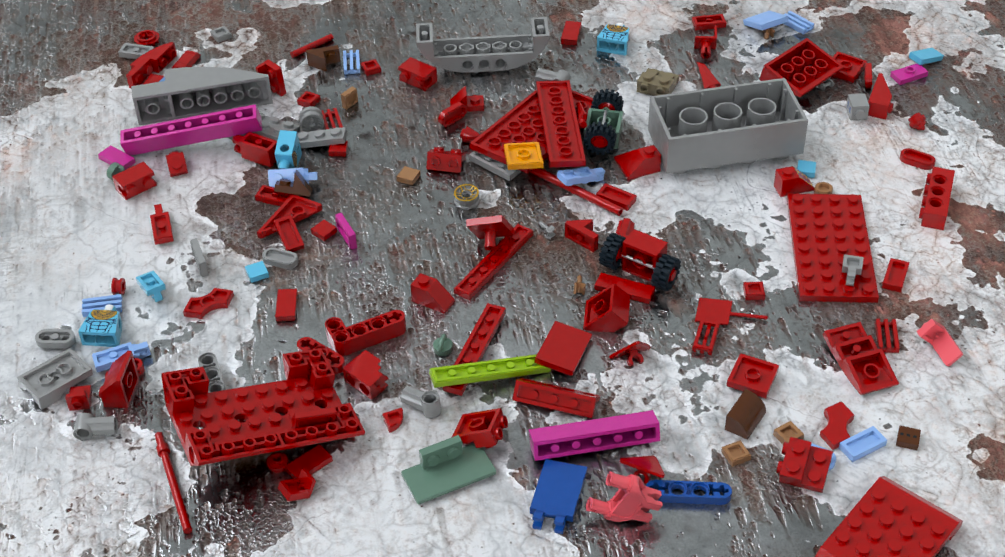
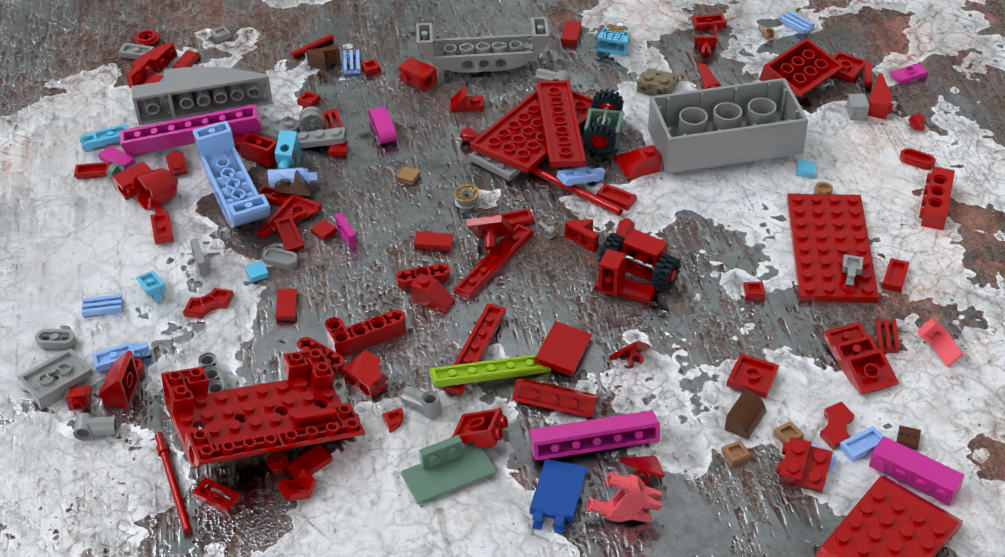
(91, 170): none -> red tile
(101, 137): none -> medium azure hinge
(102, 328): medium azure torso -> none
(118, 286): red bush -> none
(155, 187): none -> red cylinder
(214, 498): none -> red tile
(228, 176): none -> light blue slope
(275, 76): red bracket -> none
(349, 98): medium nougat tile -> none
(382, 125): none -> dark pink beam
(428, 270): none -> red beam
(433, 241): none -> red tile
(442, 346): sand green tile -> none
(443, 160): red bracket -> none
(452, 114): red tile -> none
(523, 156): light orange tile -> none
(523, 217): none -> red tile
(579, 287): medium nougat hand -> none
(581, 115): red bar -> none
(607, 310): red slope -> none
(612, 272): none -> red brick
(689, 496): blue beam -> none
(703, 348): red tile -> none
(719, 311): red piece -> none
(765, 20): light blue tile -> none
(791, 181): red slope -> none
(916, 470): none -> dark pink brick
(926, 56): medium azure tile -> none

